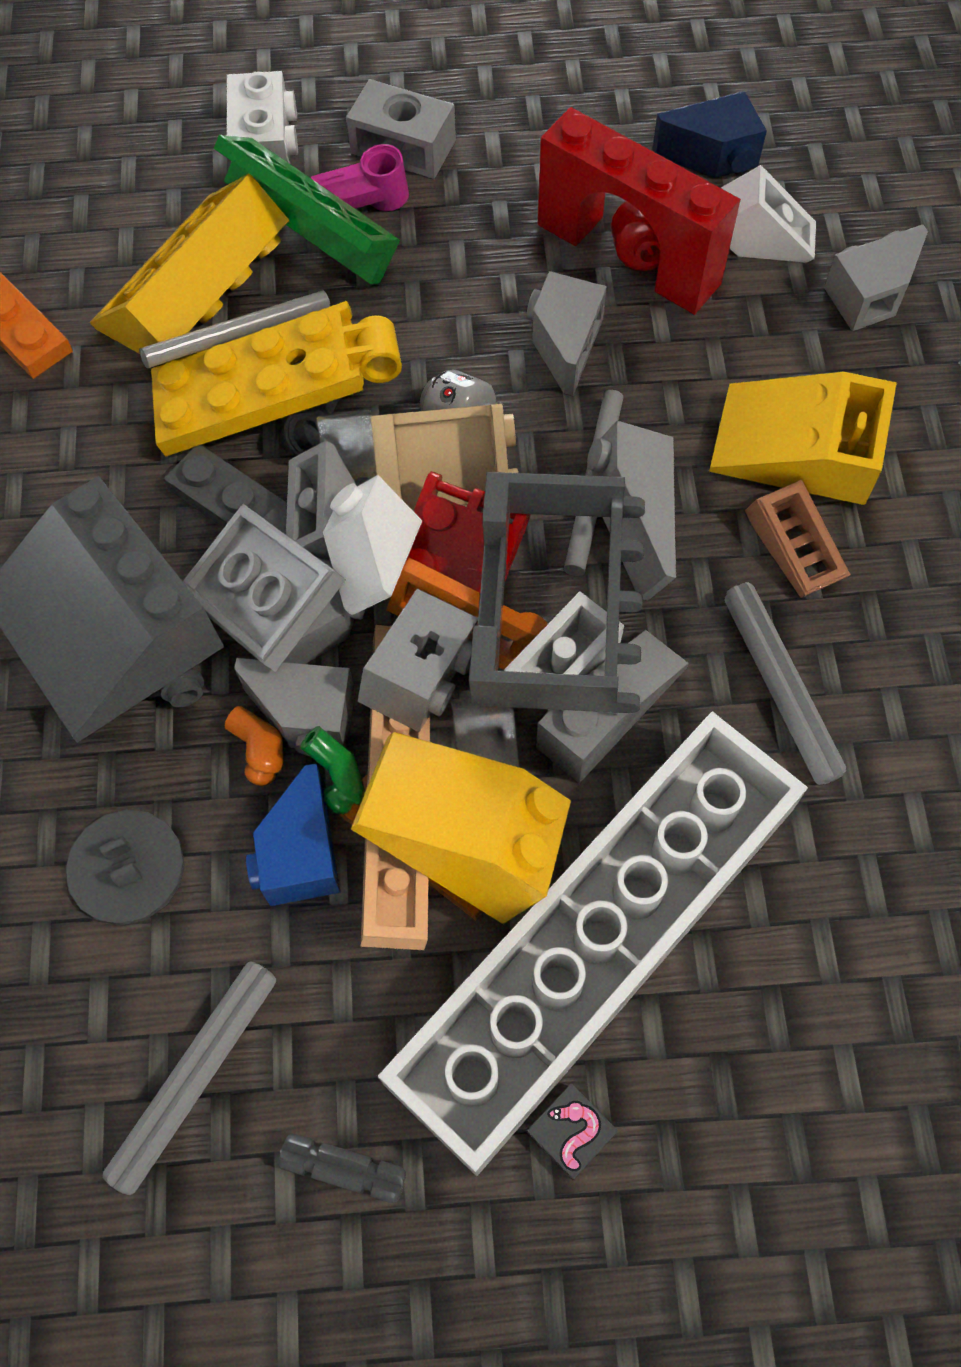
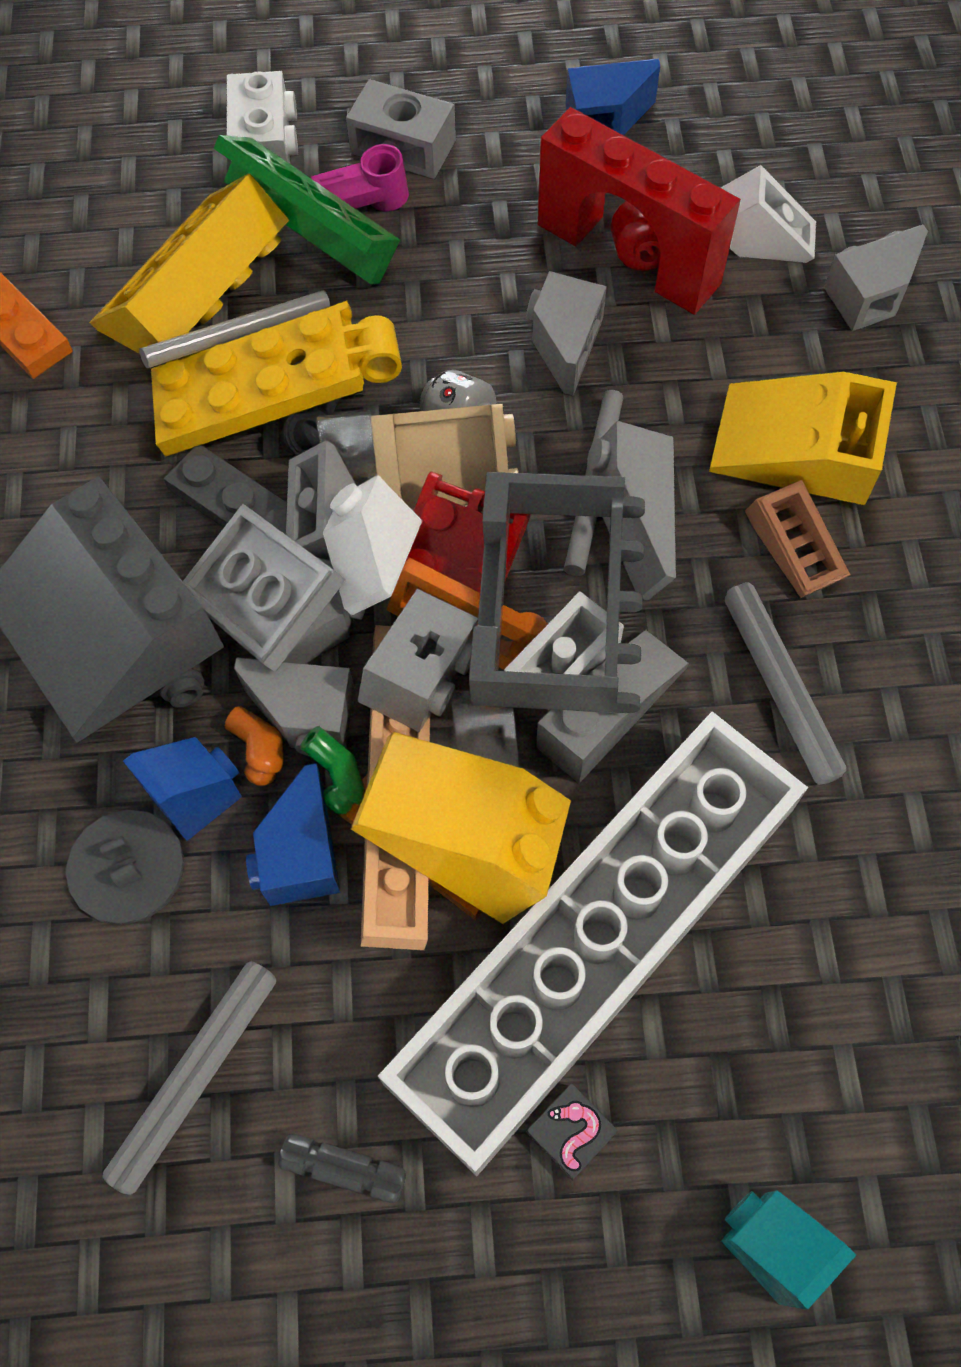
(186, 782): none -> blue slope
(614, 92): none -> blue slope
(712, 135): dark blue slope -> none
(785, 1248): none -> teal slope

